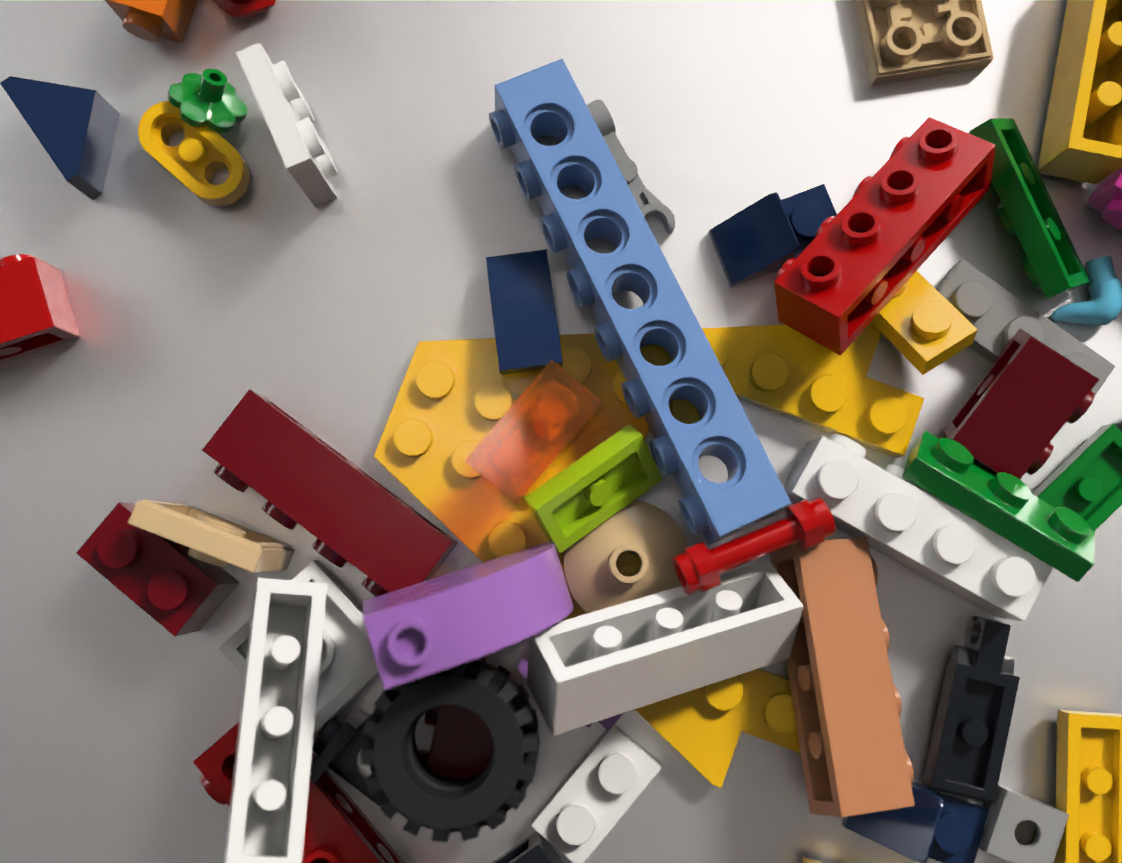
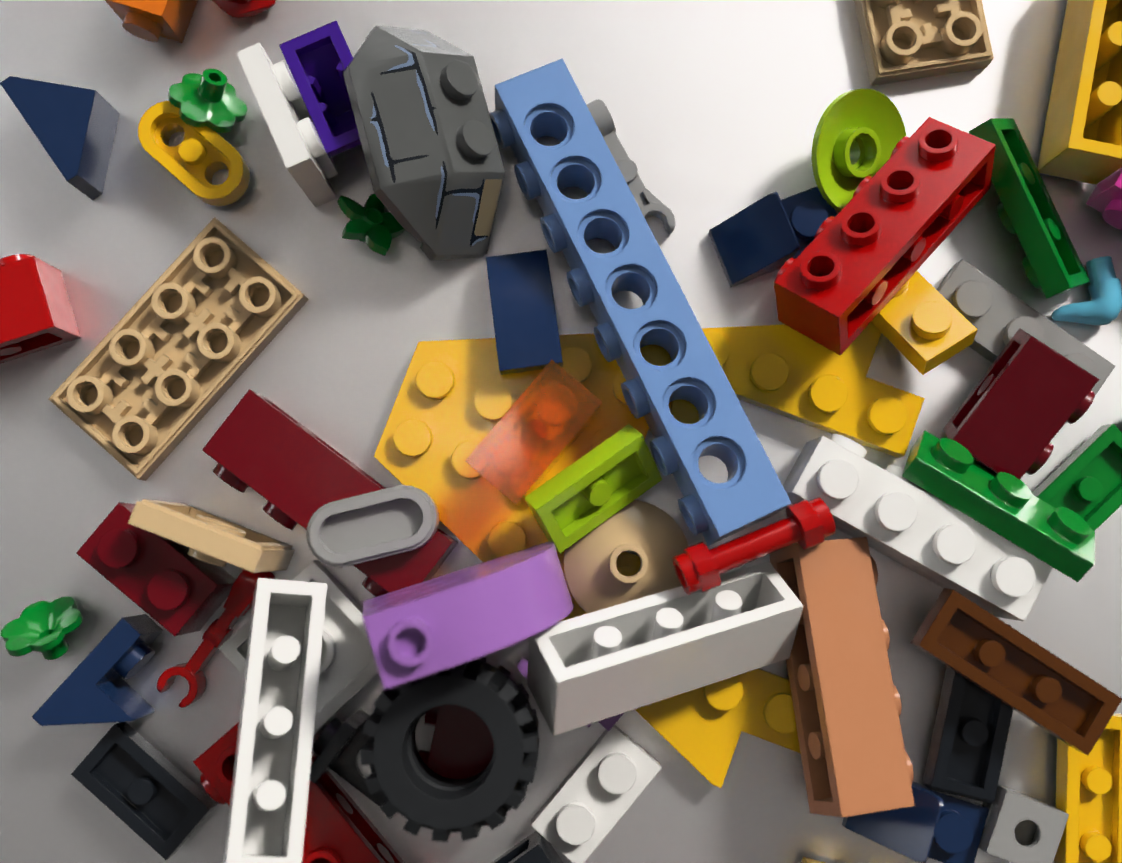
(42, 628): none -> green plant
(95, 687): none -> dark blue slope
(144, 789): none -> black plate
(178, 349): none -> tan tile
(237, 605): none -> red piece
(318, 68): none -> dark purple slope
(370, 223): none -> green plant
(372, 526): none -> light grey tile
(427, 139): none -> dark grey wedge
(853, 142): none -> lime dish
(1016, 670): none -> reddish brown plate

